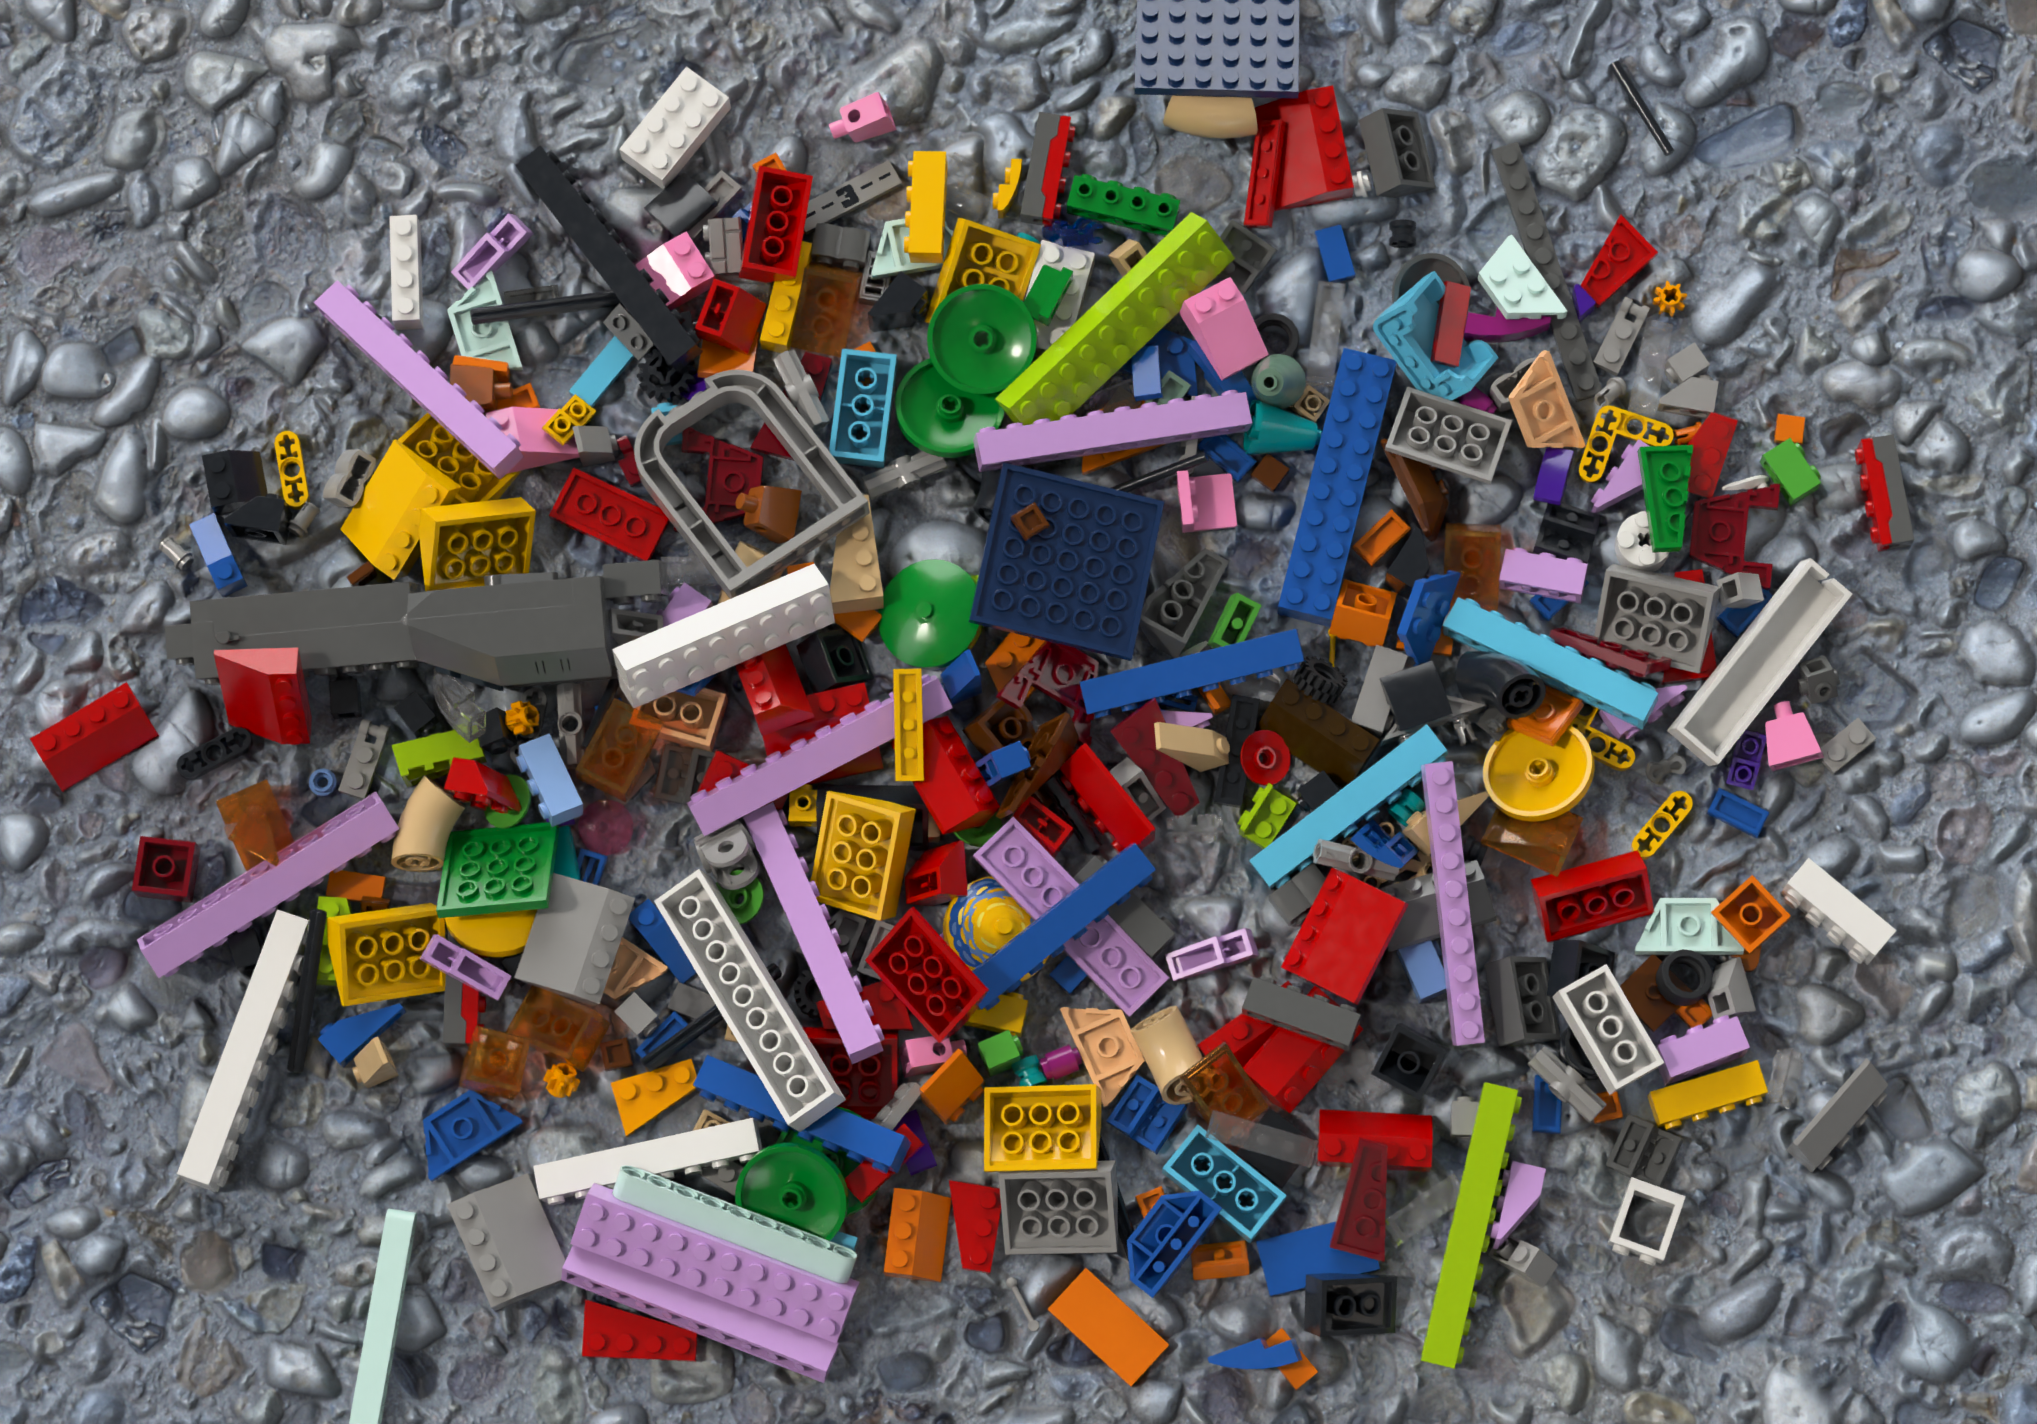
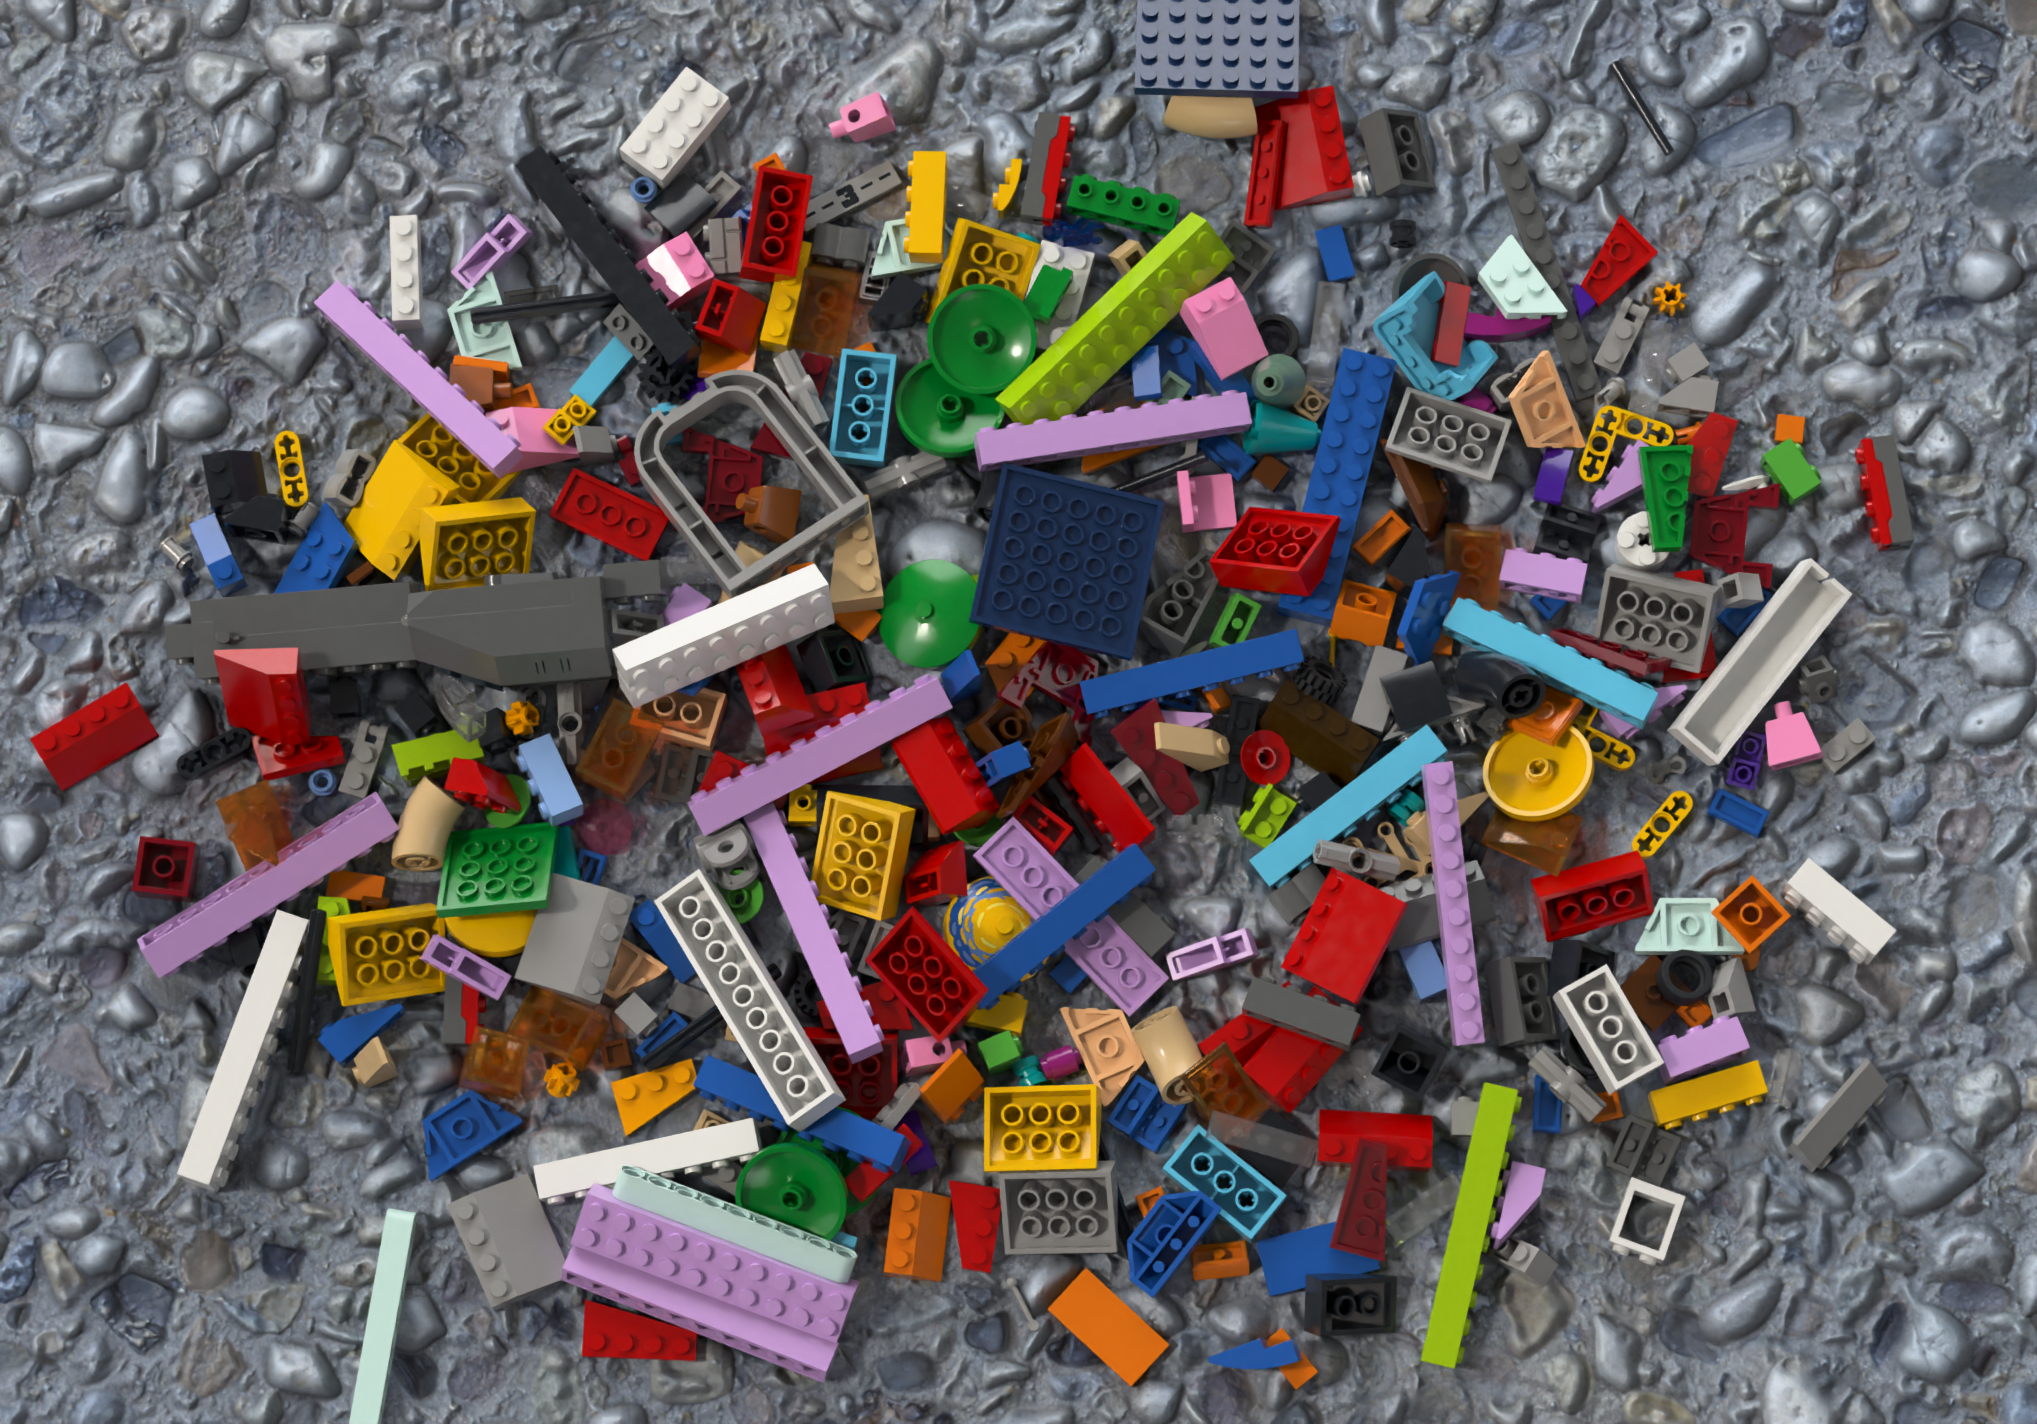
(284, 760): none -> red wing
(321, 555): none -> blue wing
(641, 182): none -> medium blue plate
(908, 724): yellow plate -> none
(1030, 521): reddish brown tile -> none
(1276, 551): none -> red slope
(1381, 846): blue slope -> none

